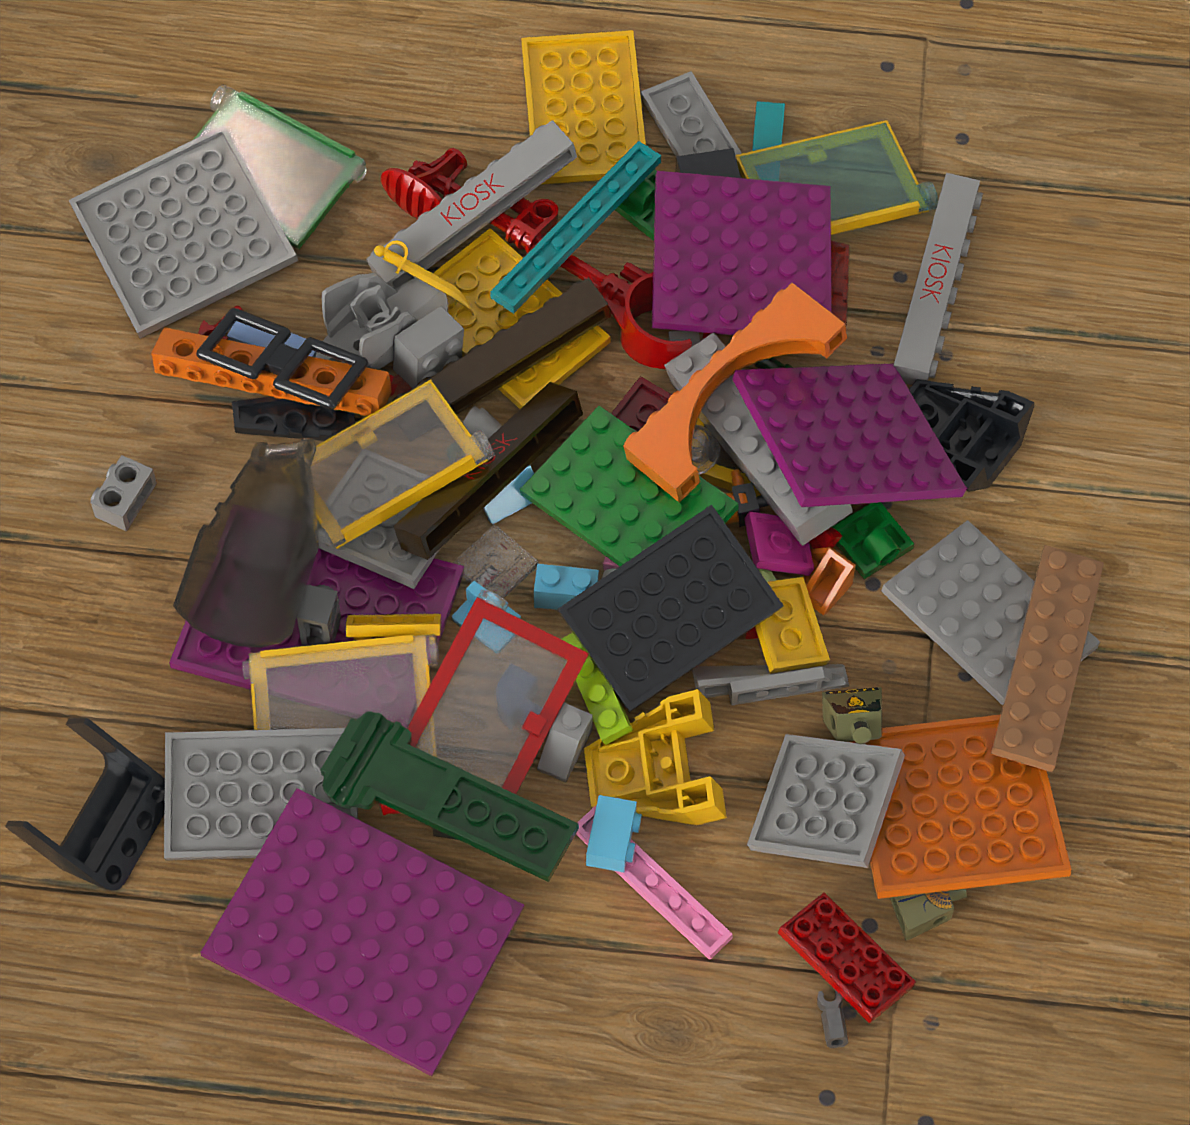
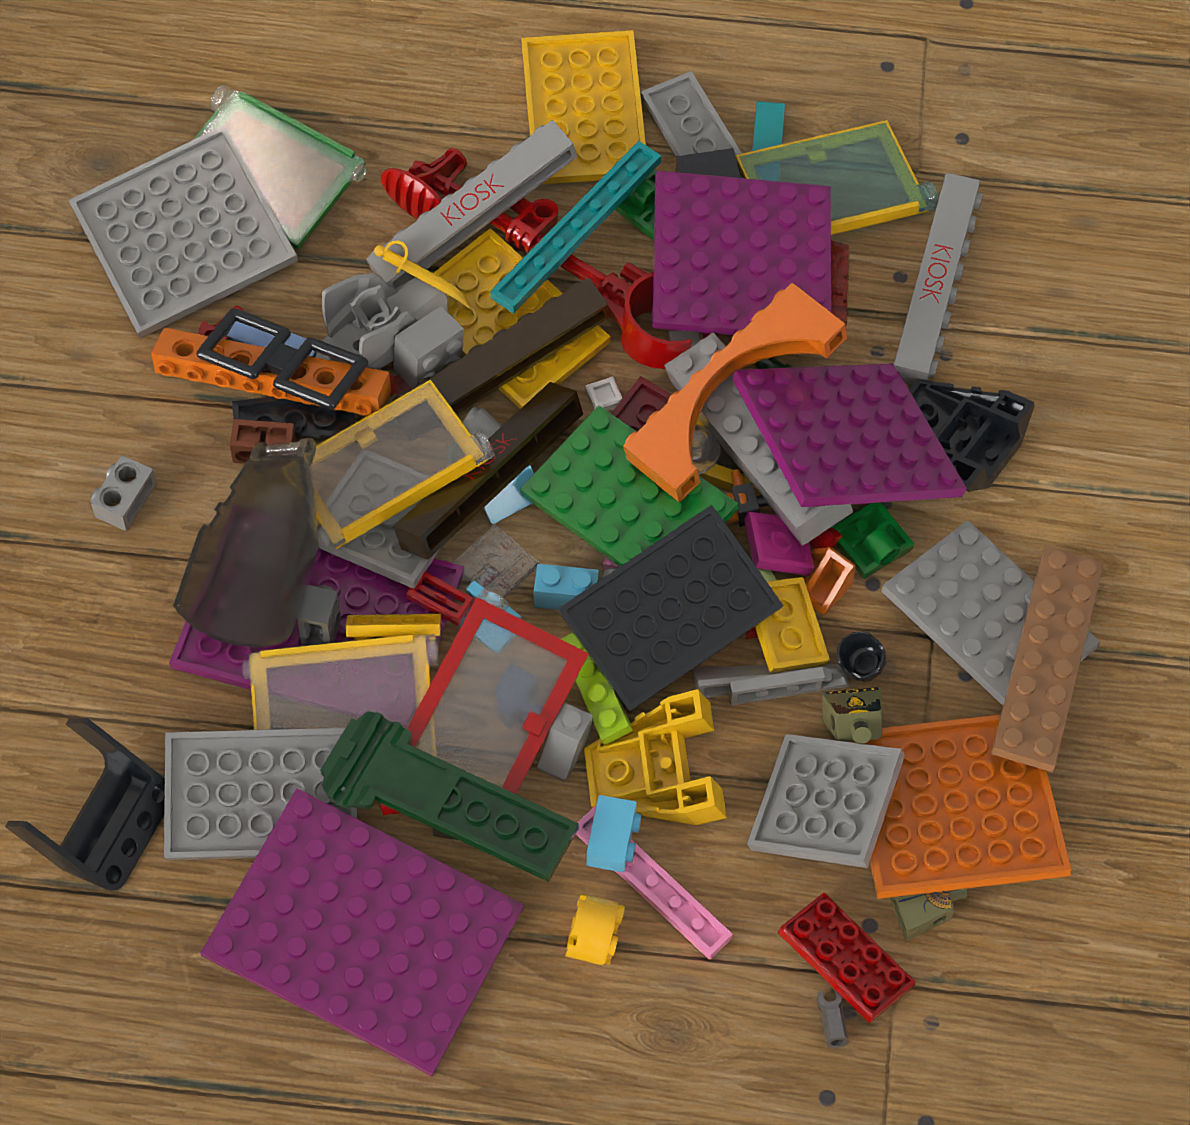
(248, 432): none -> copper brick
(462, 611): none -> red tile
(593, 928): none -> yellow brick
(604, 394): none -> white tile
(861, 656): none -> black hair

